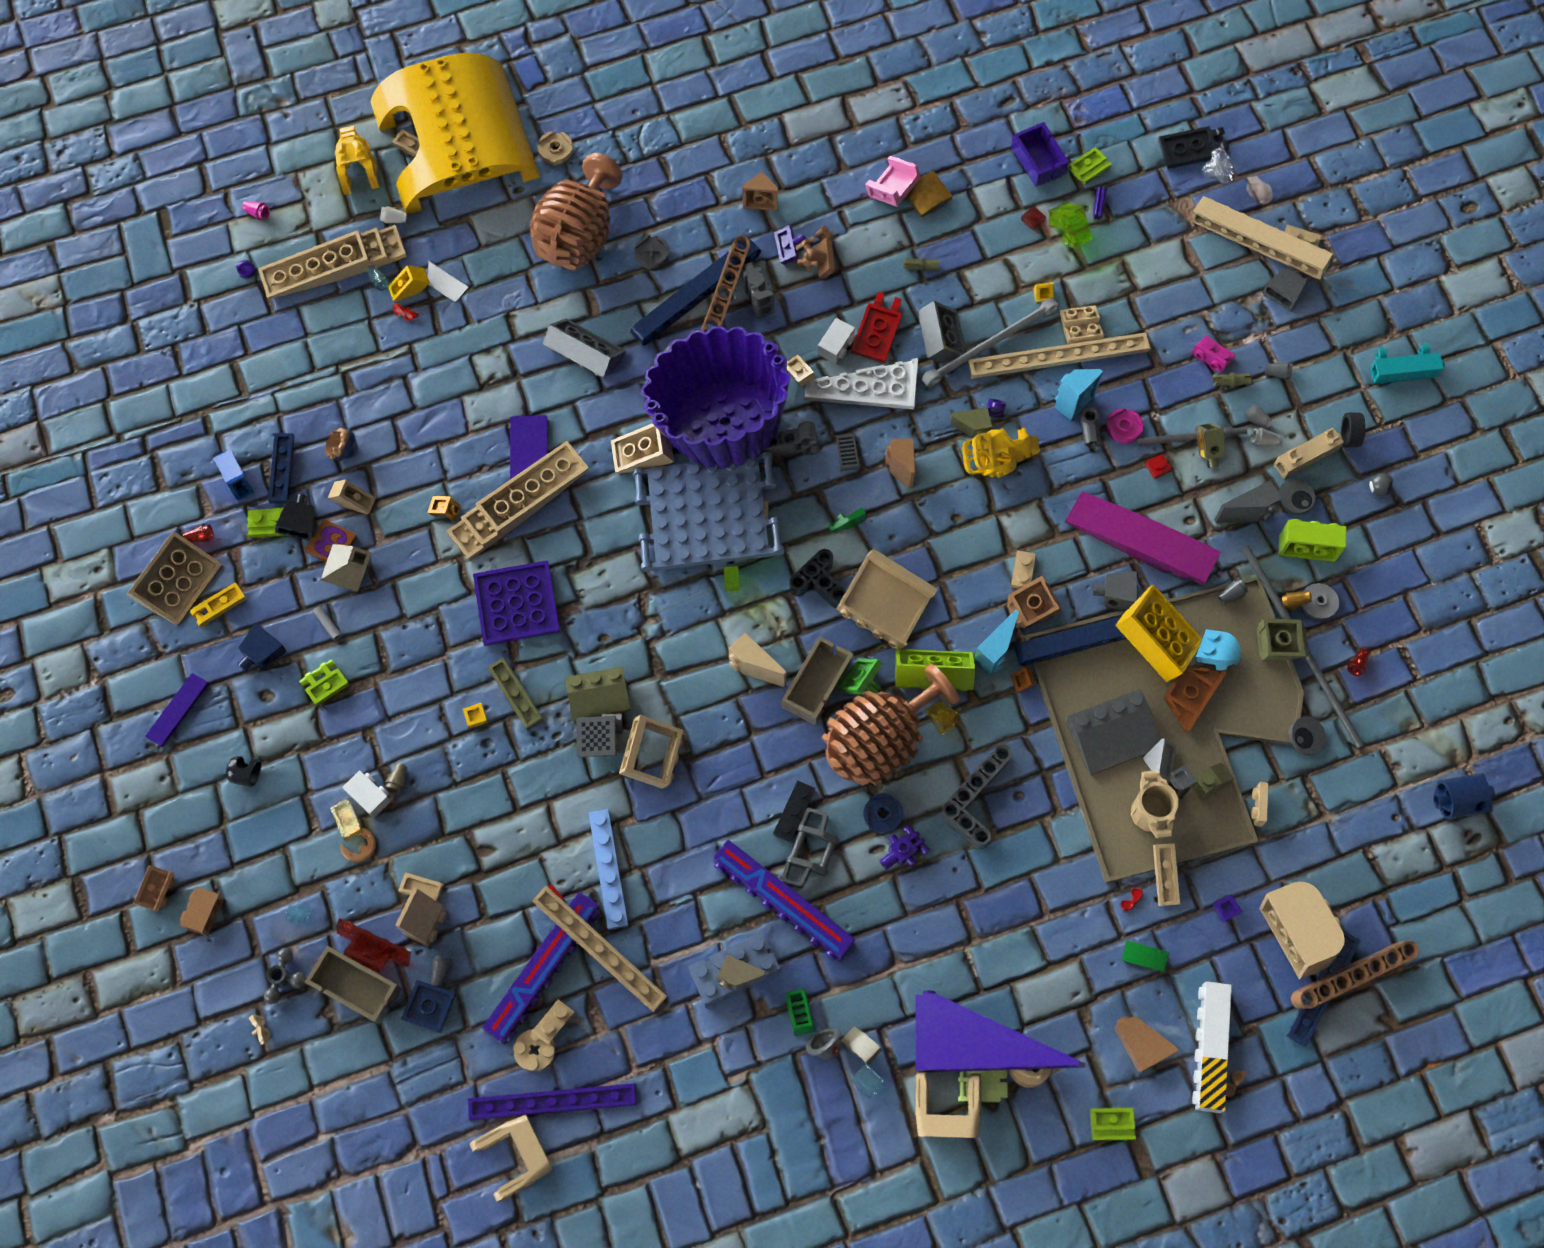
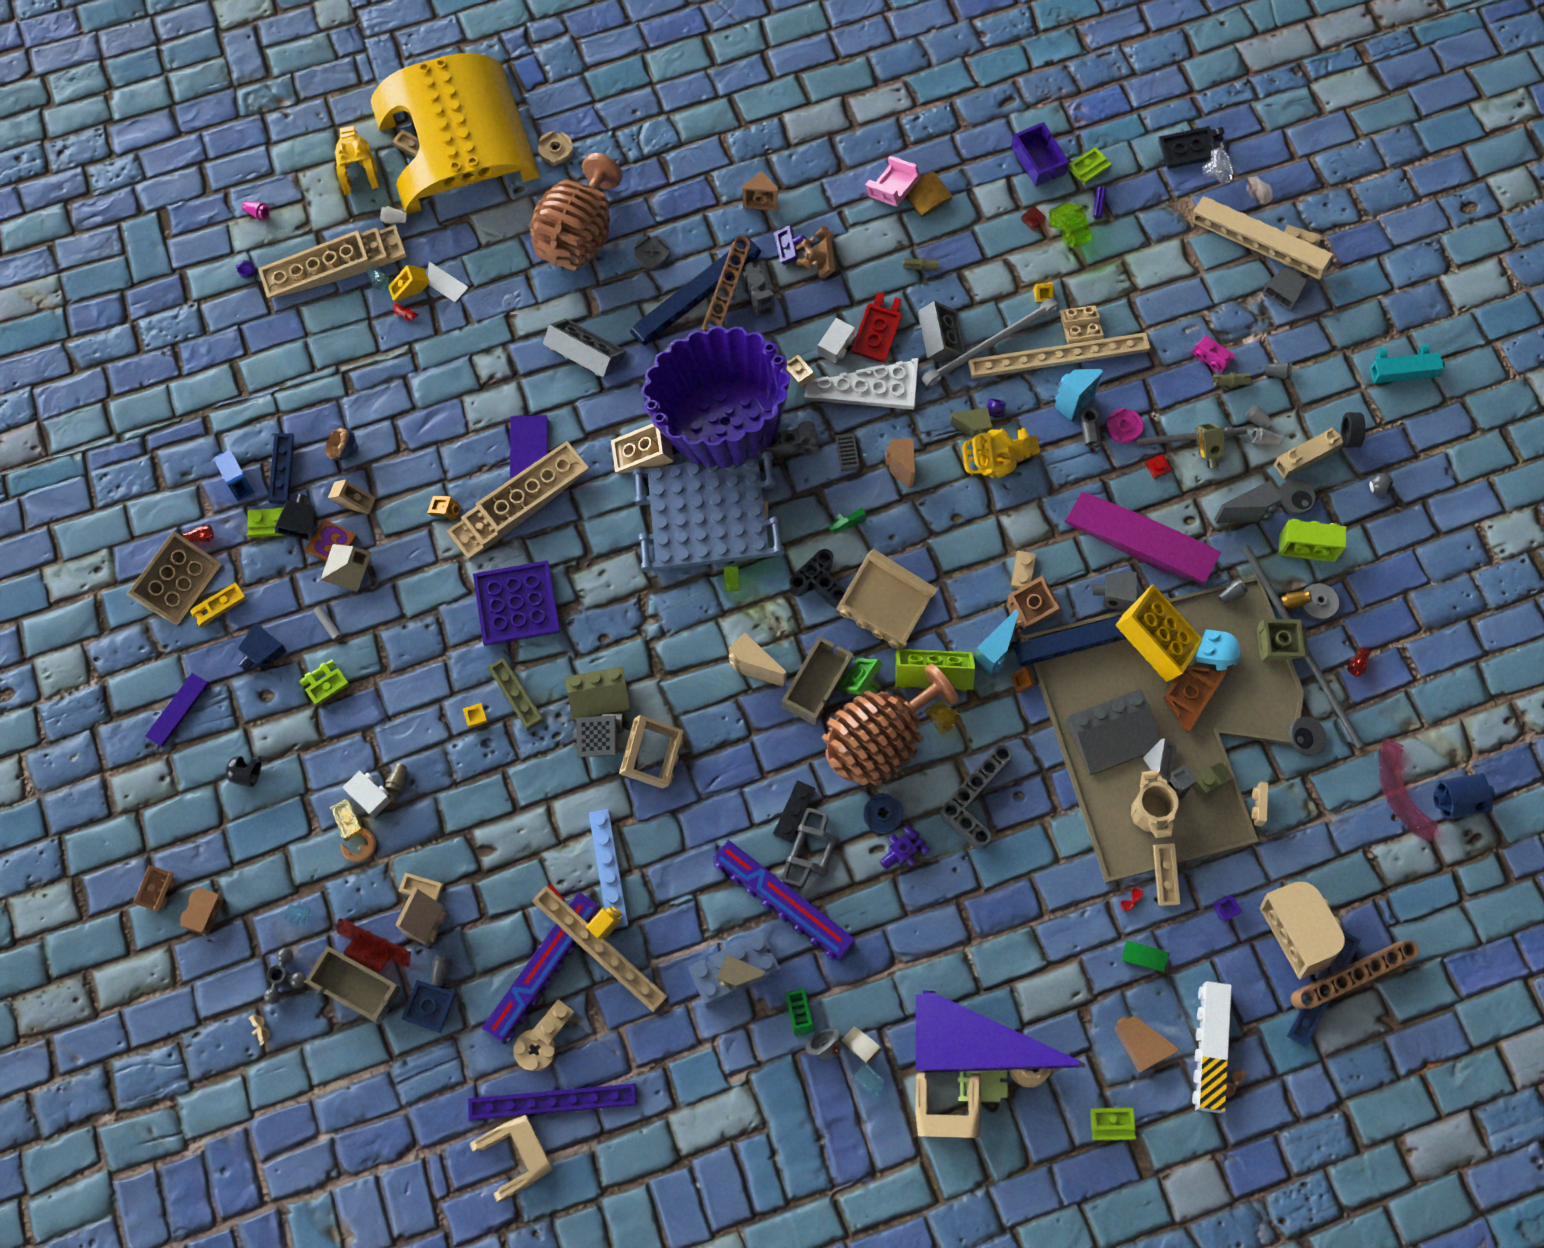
(605, 922): none -> yellow brick
(1396, 794): none -> clear pink tile

